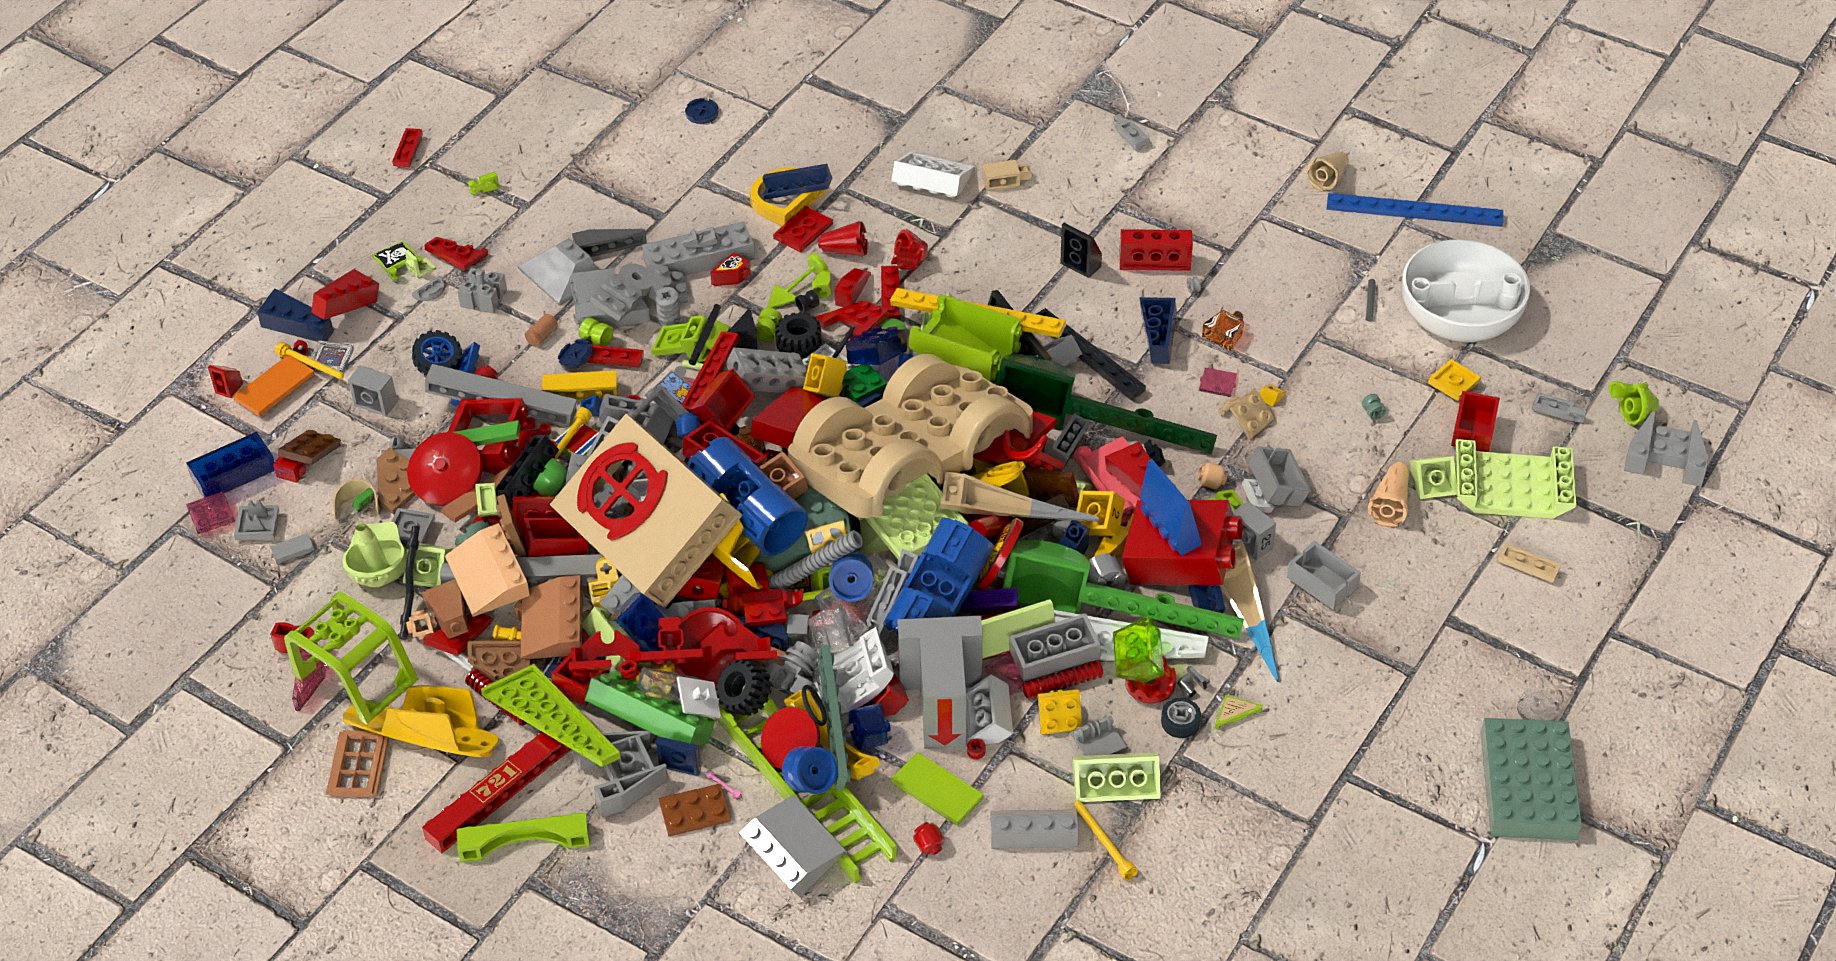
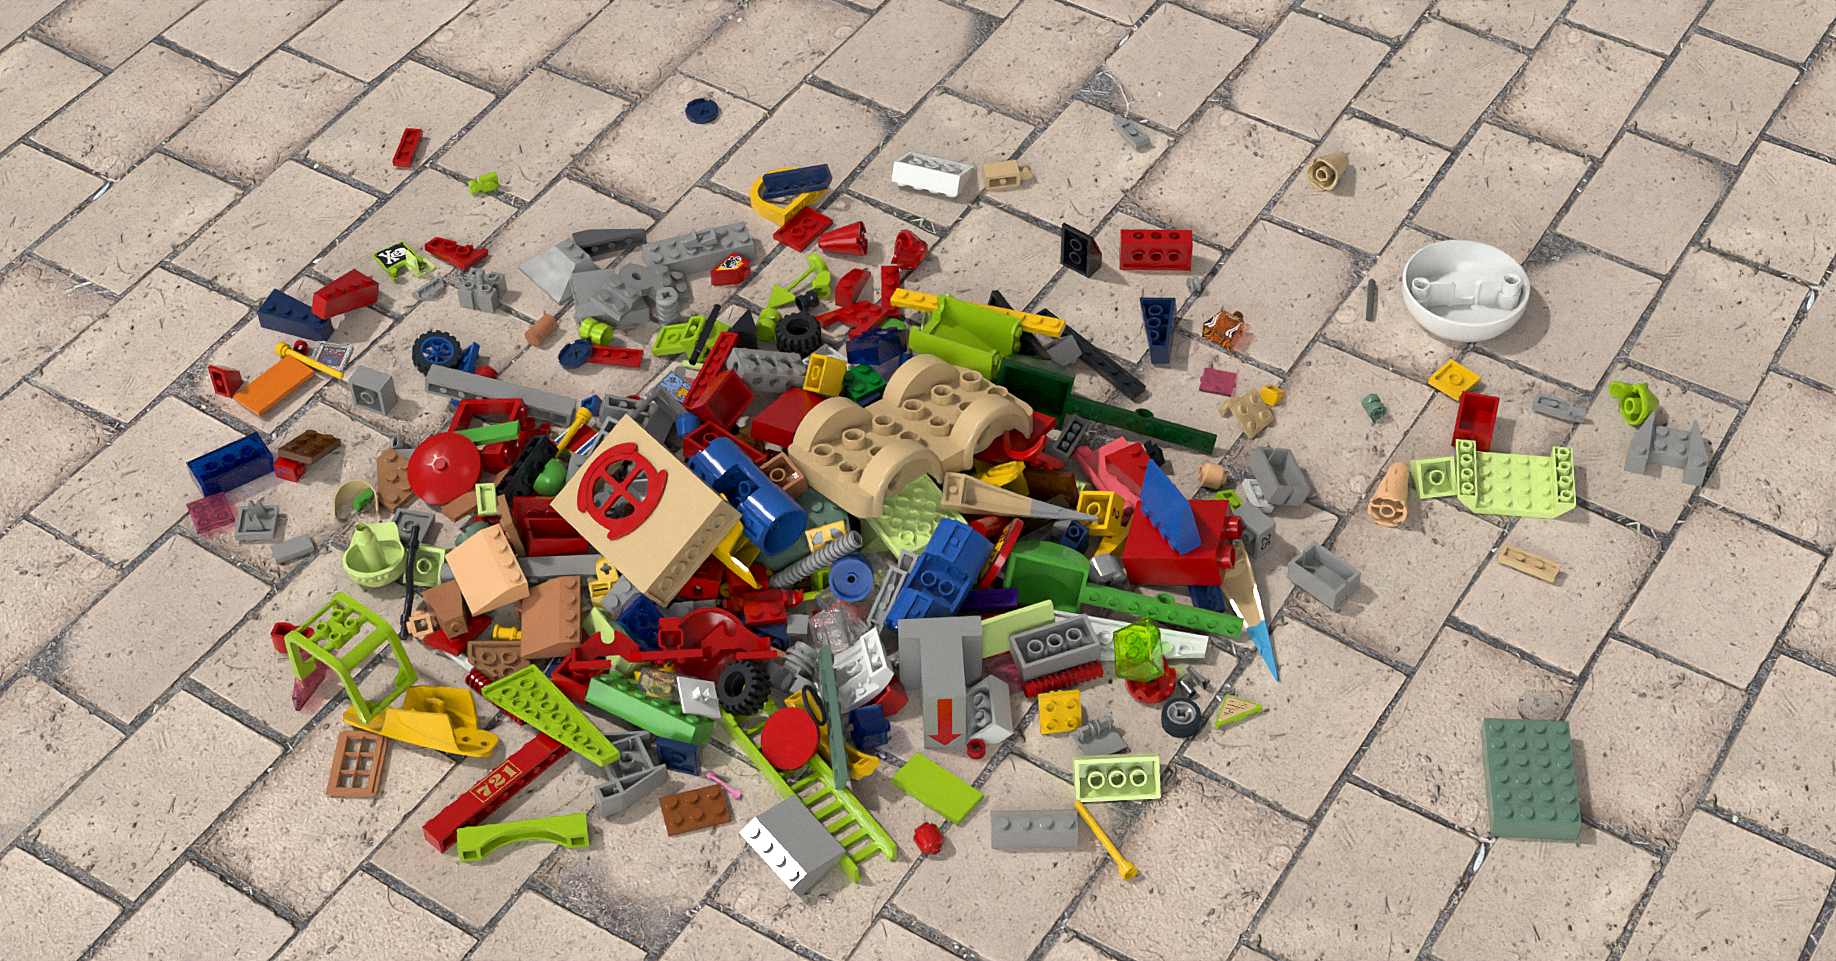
(581, 384): yellow brick -> none
(629, 669): red bush -> none
(809, 769): blue wheel -> none
(842, 344): black tyre -> none
(1414, 209): blue plate -> none

